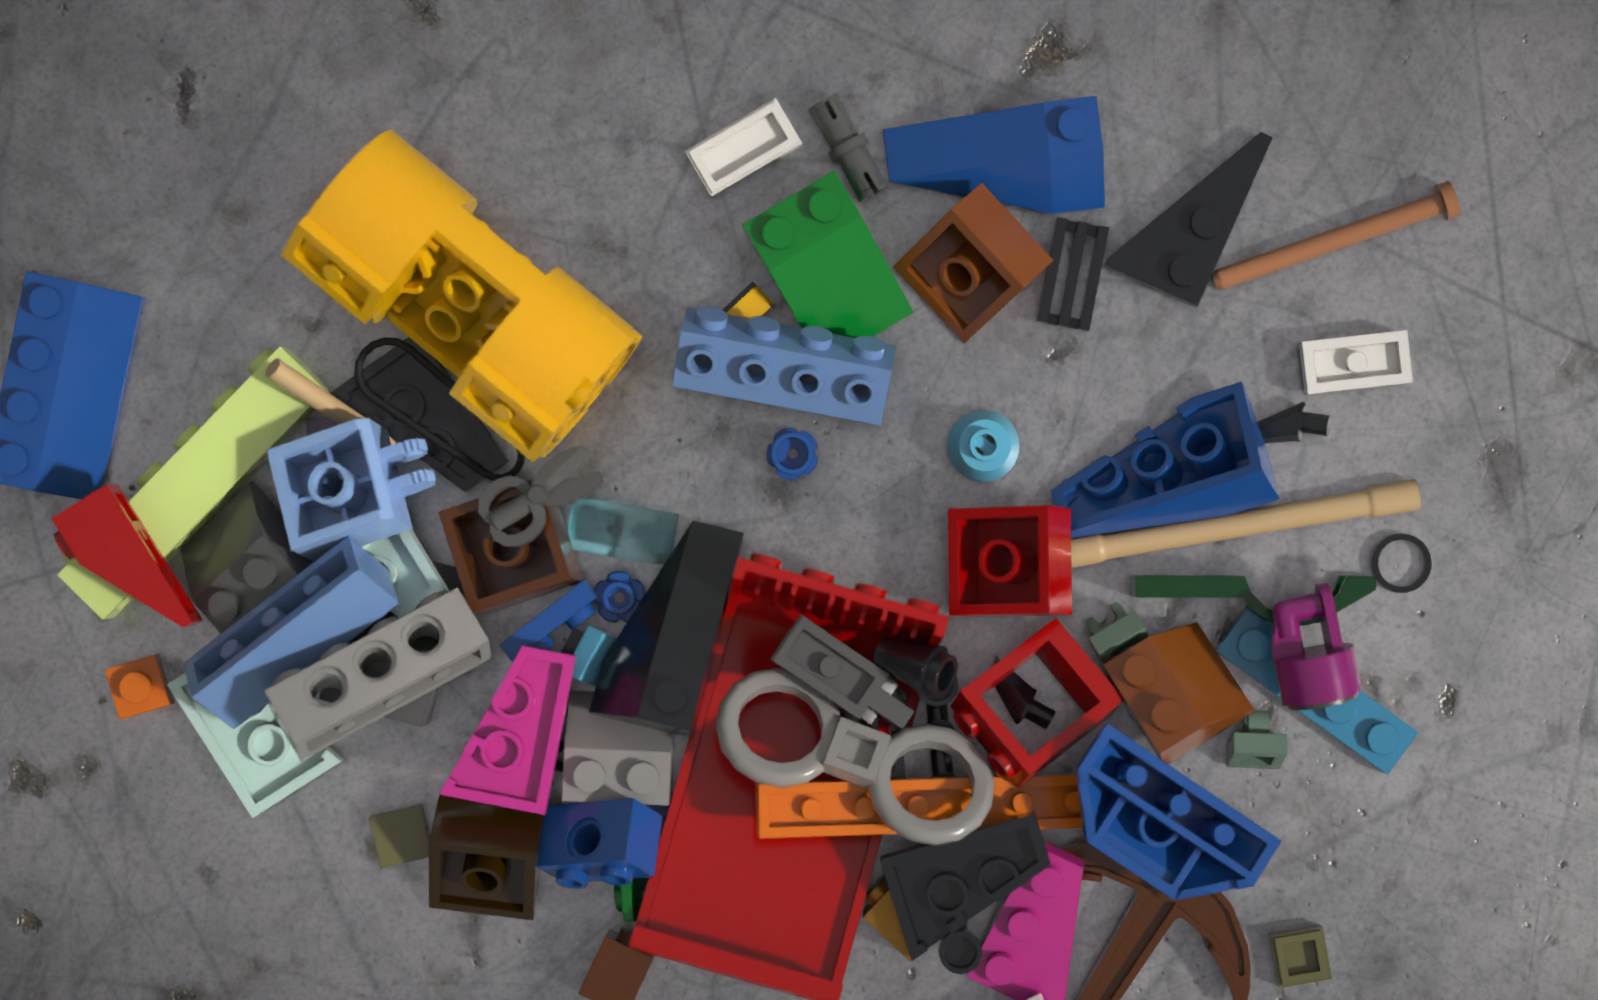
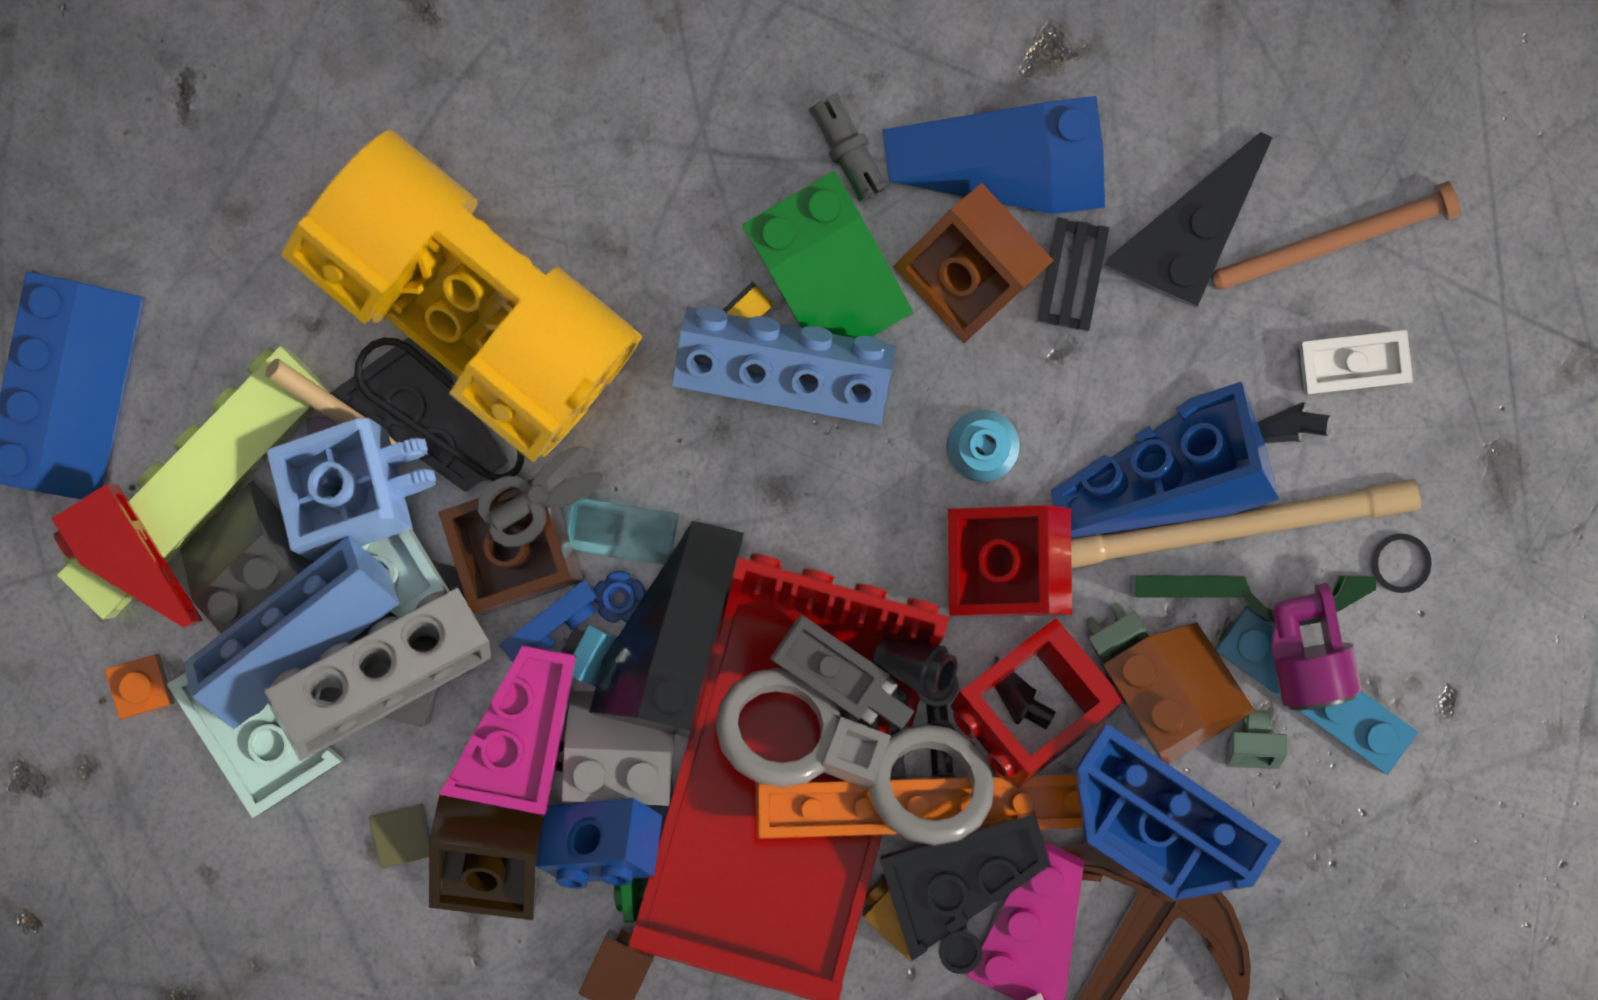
(743, 148): white tile -> none
(790, 439): blue plate -> none
(1300, 956): olive tile -> none

